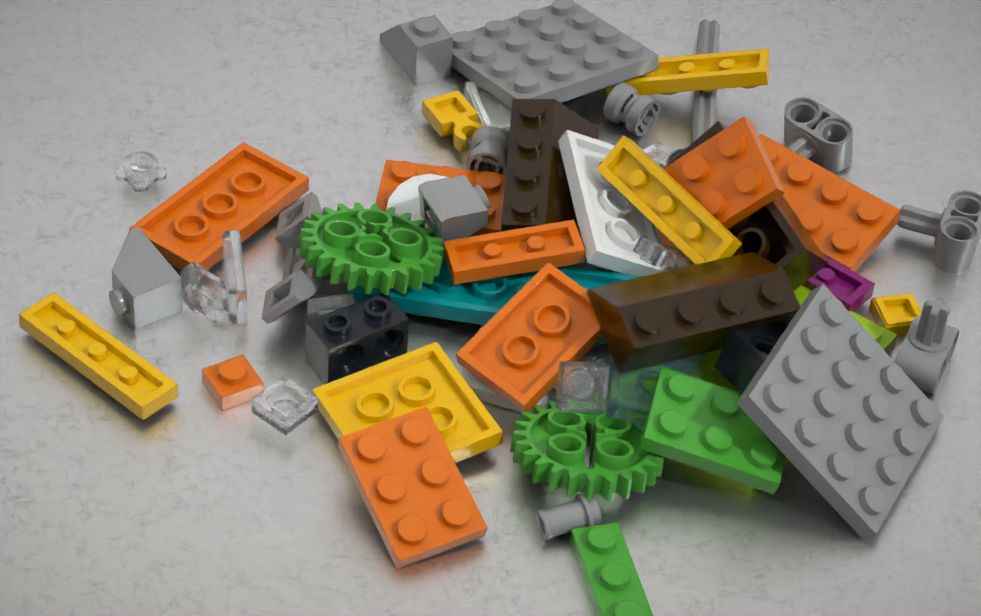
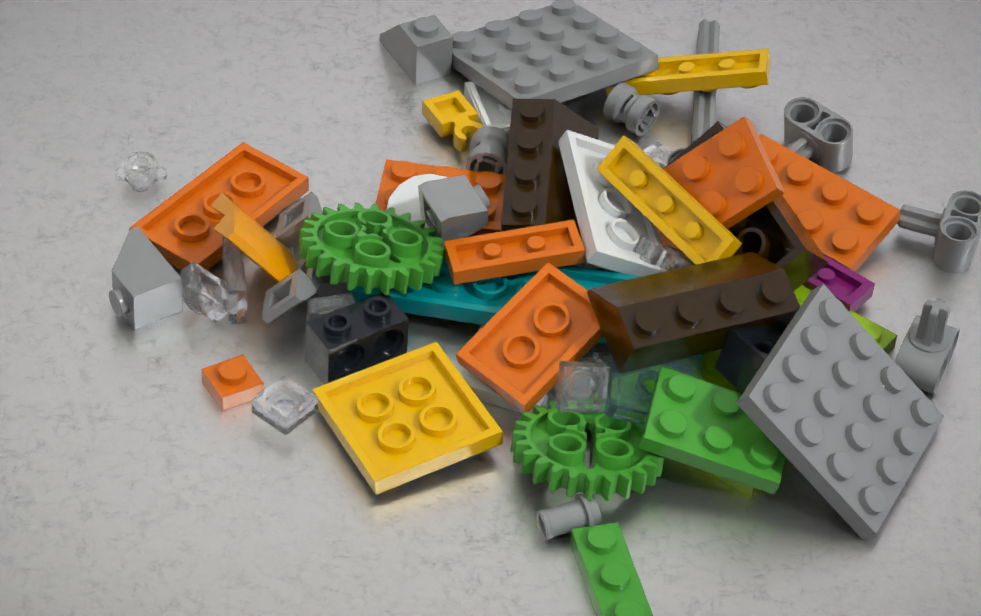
(98, 356): yellow plate -> none
(253, 240): none -> light orange slope
(412, 487): orange plate -> none
(895, 312): yellow tile -> none

